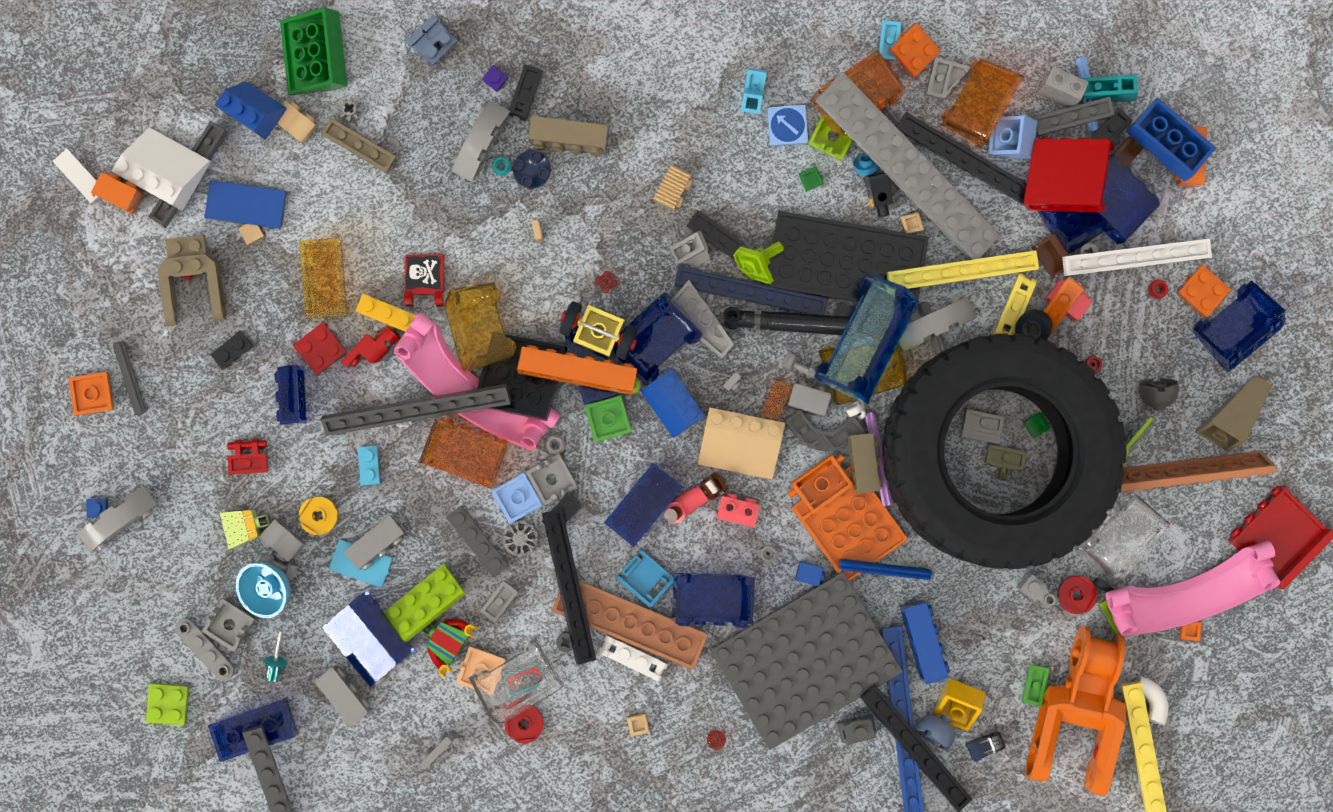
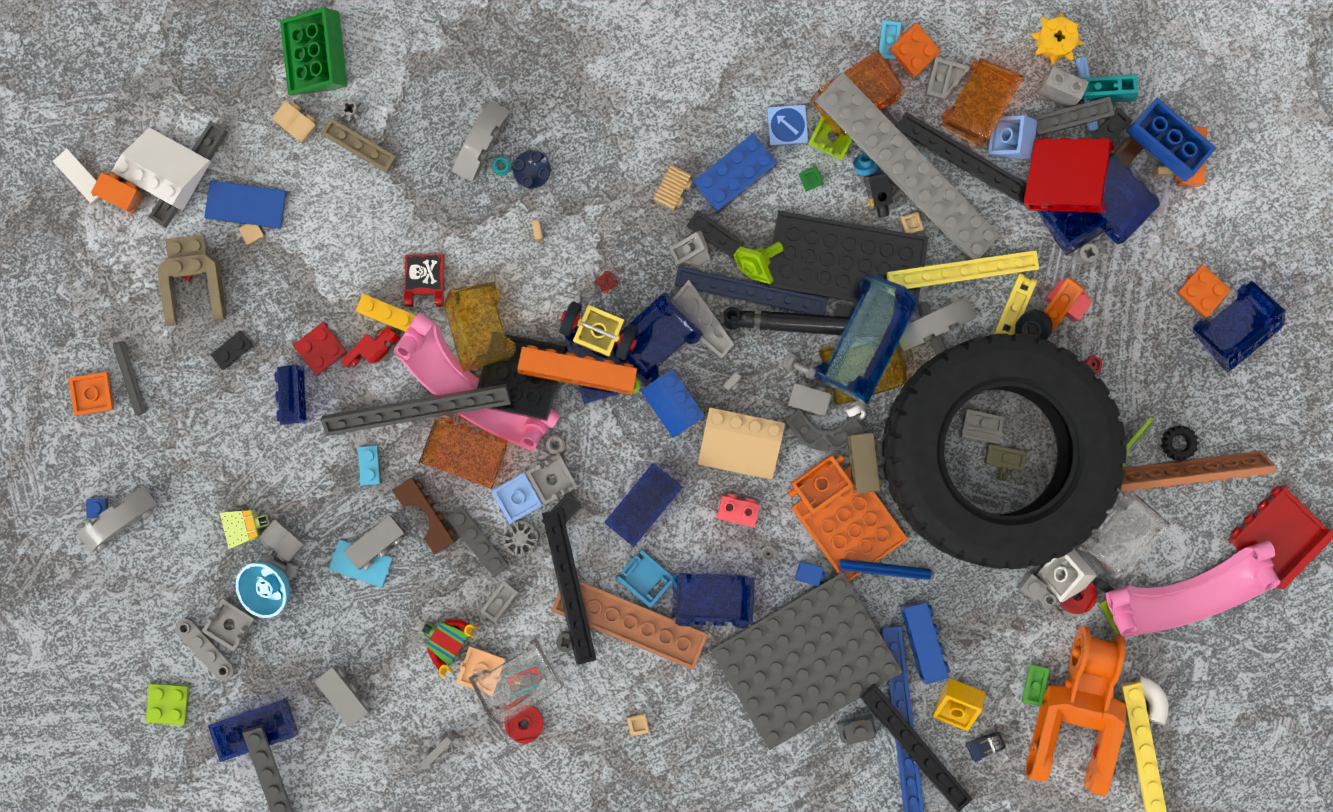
(247, 463): red plate -> none
(251, 108): blue slope -> none
(275, 662): teal piece -> none
(323, 278): clear yellow brick -> none
(329, 513): yellow plate -> none
(367, 638): clear blue slope -> none
(424, 603): lime plate -> none
(433, 42): sand blue hips -> none
(438, 534): none -> reddish brown arch
(495, 78): dark purple plate -> none
(525, 91): black plate -> none
(568, 135): dark tan brick -> none
(608, 418): bright green plate -> none
(632, 658): white plate -> none
(692, 499): piece -> none
(716, 739): clear red plate -> none
(735, 173): none -> blue brick
(753, 90): medium azure brick -> none
(776, 400): clear orange plate -> none
(873, 428): lavender axle -> none
(937, 730): sand blue cylinder -> none
(1036, 425): green tile -> none
(1047, 42): none -> yellow brick
(1050, 255): reddish brown panel -> none
(1067, 575): none -> white slope
(1136, 257): white plate -> none
(1159, 393): dark grey cylinder -> none
(1162, 171): none -> tan tile
(1163, 289): red plate -> none
(1191, 440): none -> black tyre
(1191, 631): orange tile -> none
(1235, 418): dark tan slope -> none

